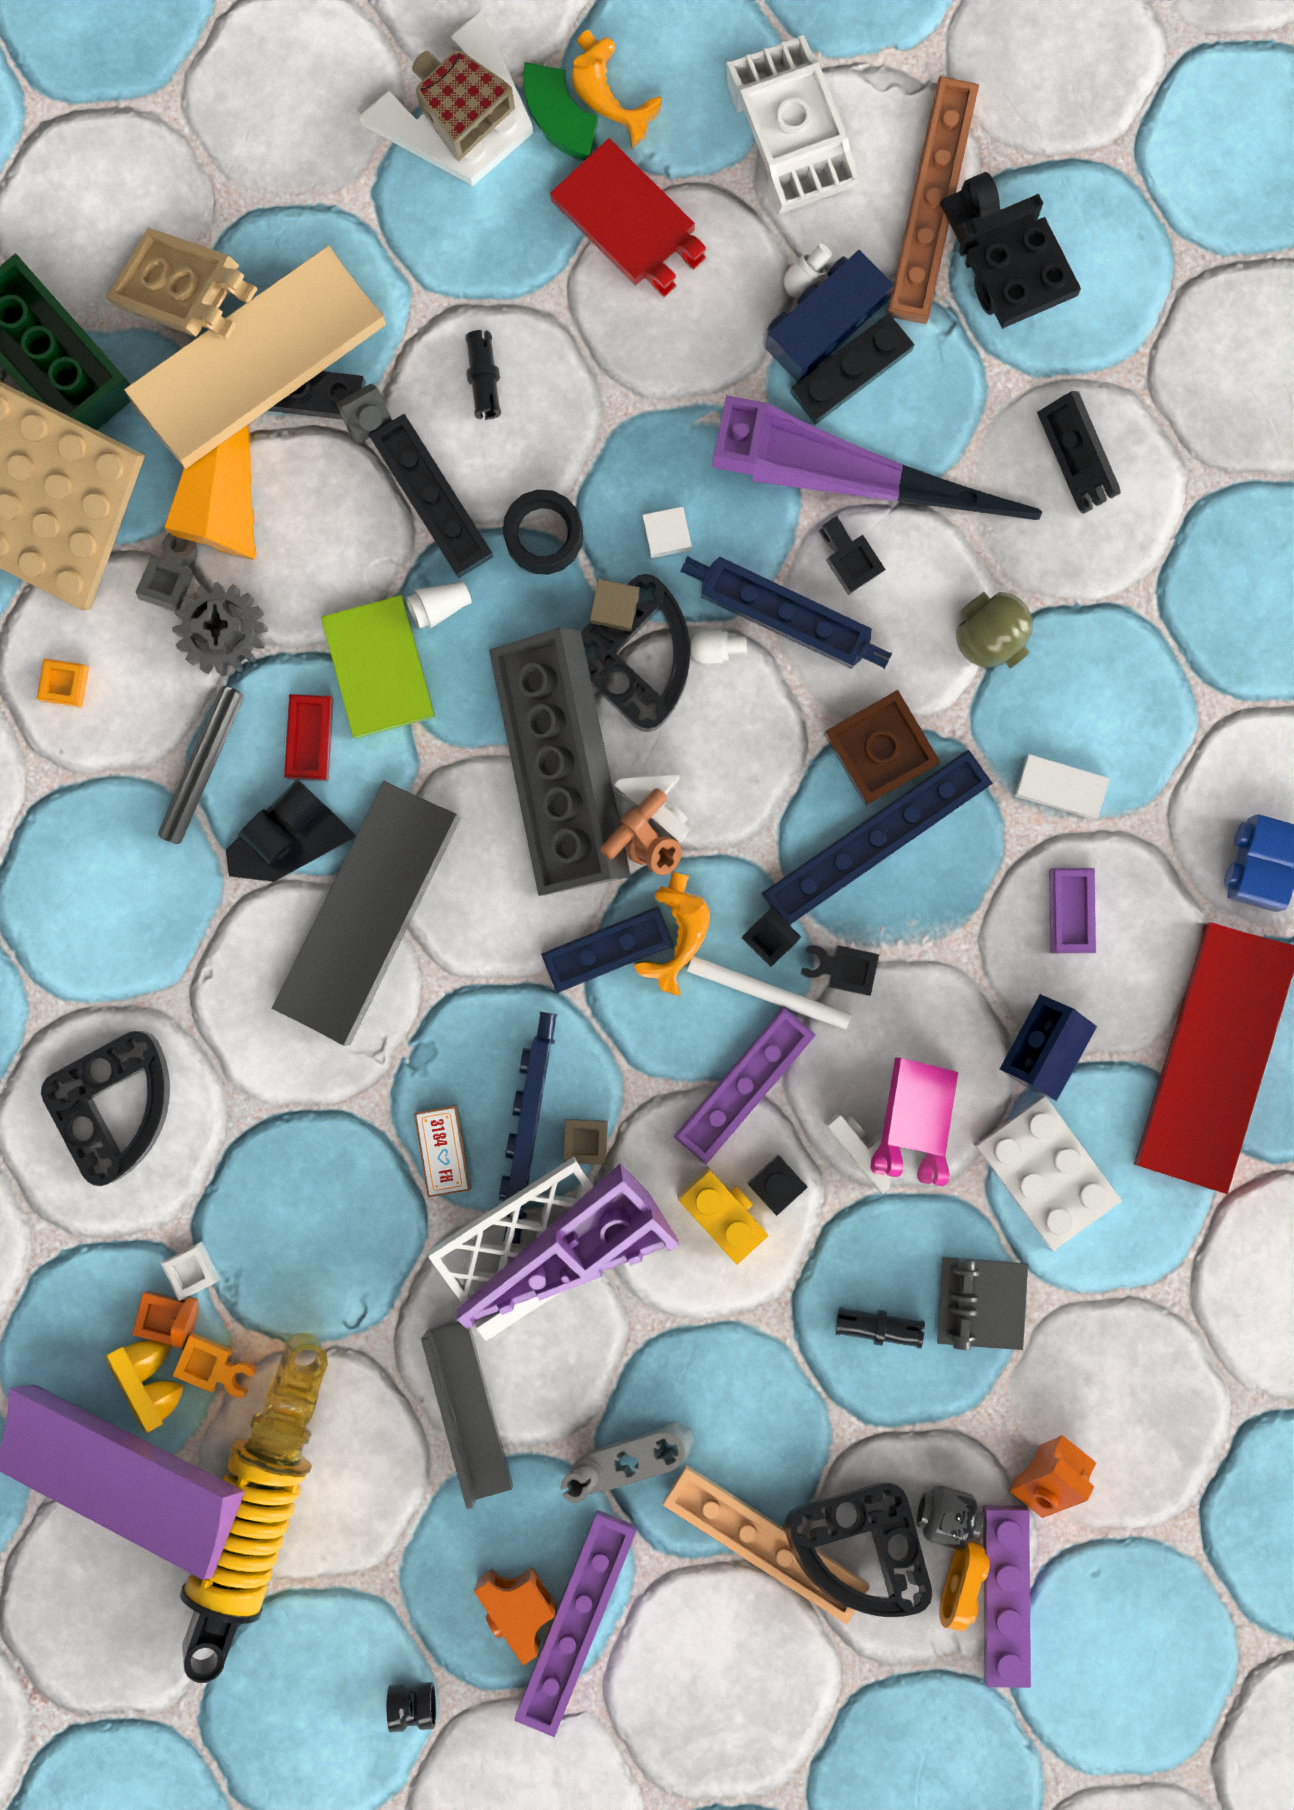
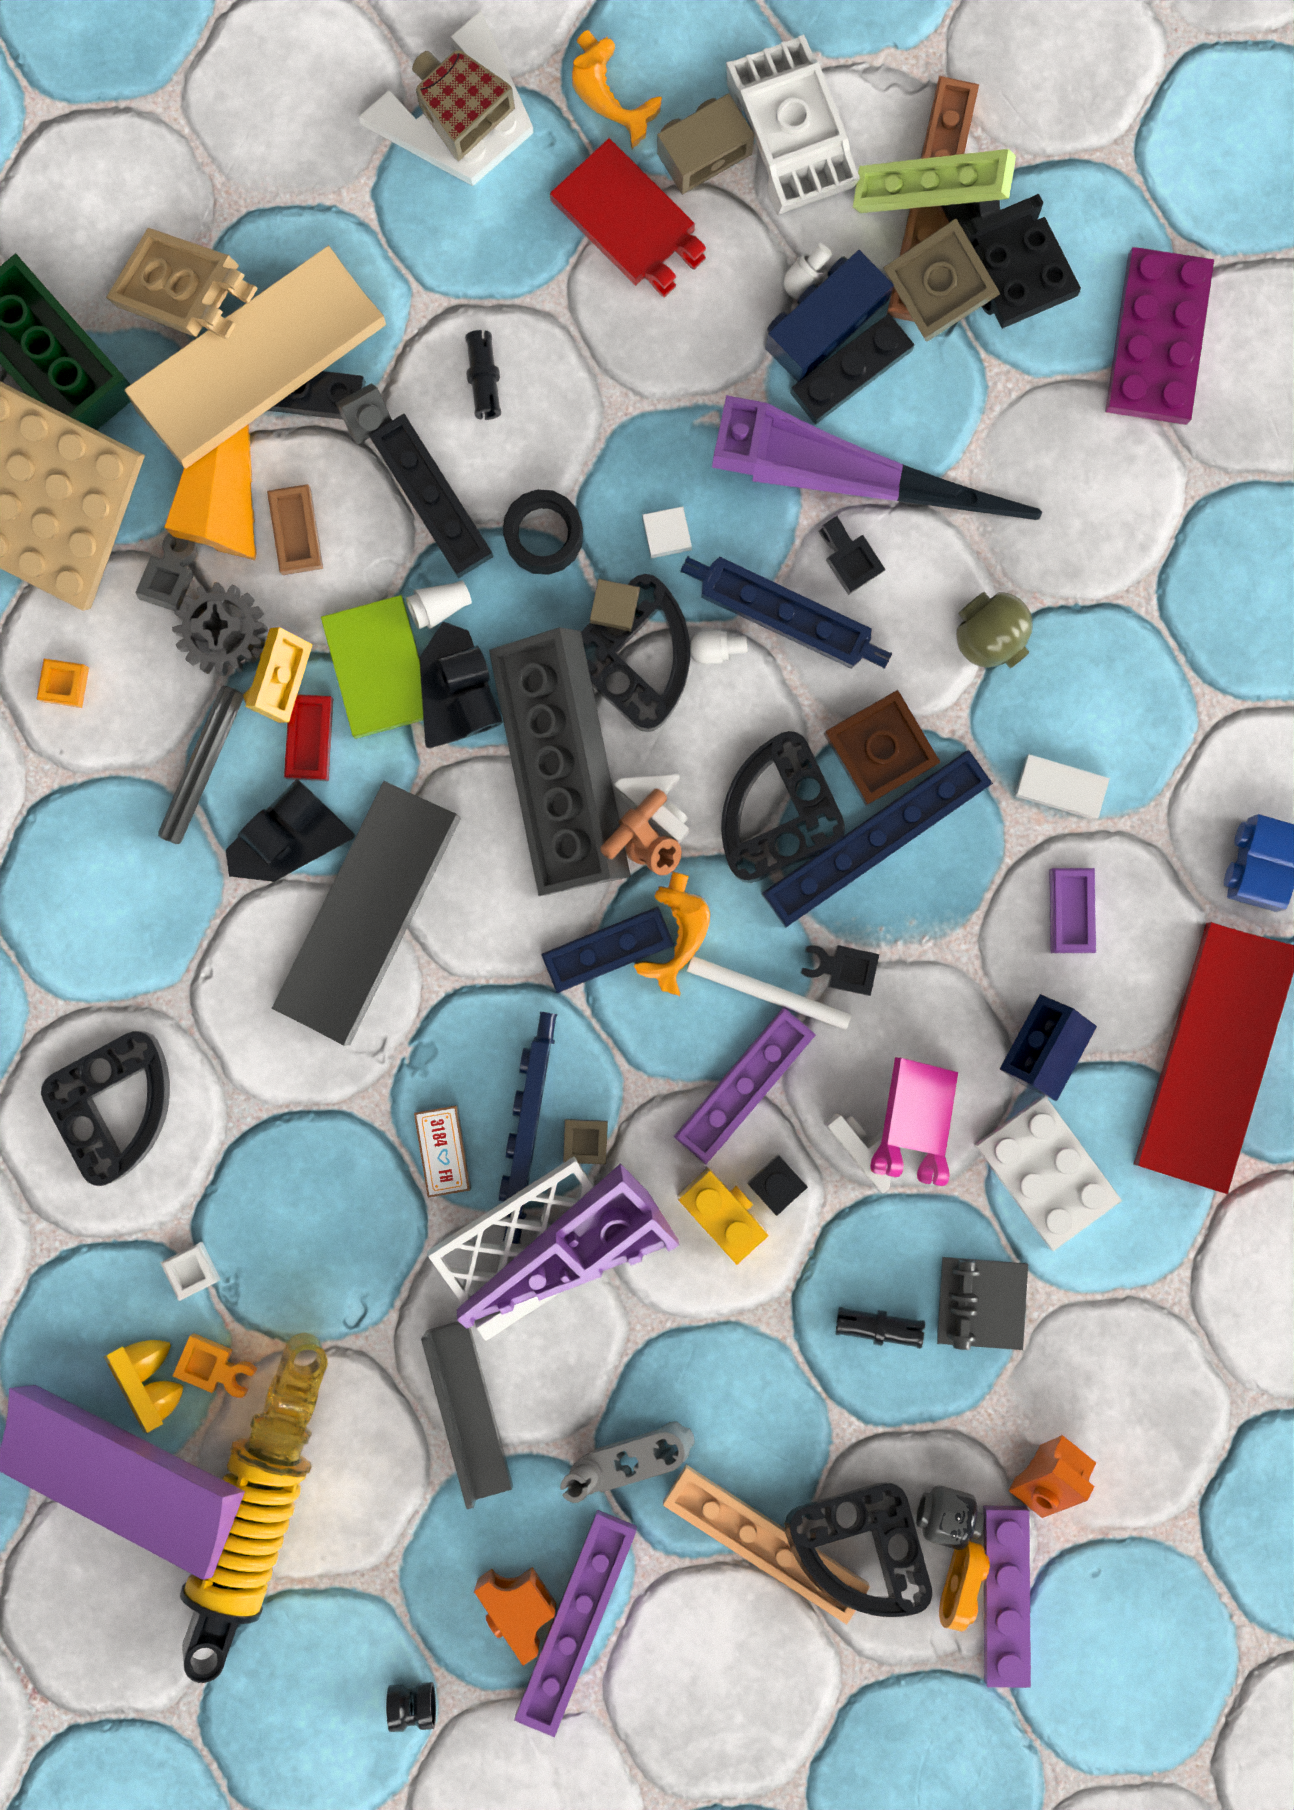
(166, 1319): orange tile -> none
(278, 675): none -> yellow tile
(295, 529): none -> medium nougat tile
(455, 688): none -> black panel
(555, 113): green tile -> none
(704, 143): none -> dark tan brick
(771, 937): black plate -> none
(809, 811): none -> black beam
(935, 181): none -> yellowish green plate
(941, 280): none -> dark tan plate
(1079, 451): black hinge -> none
(1159, 335): none -> magenta plate

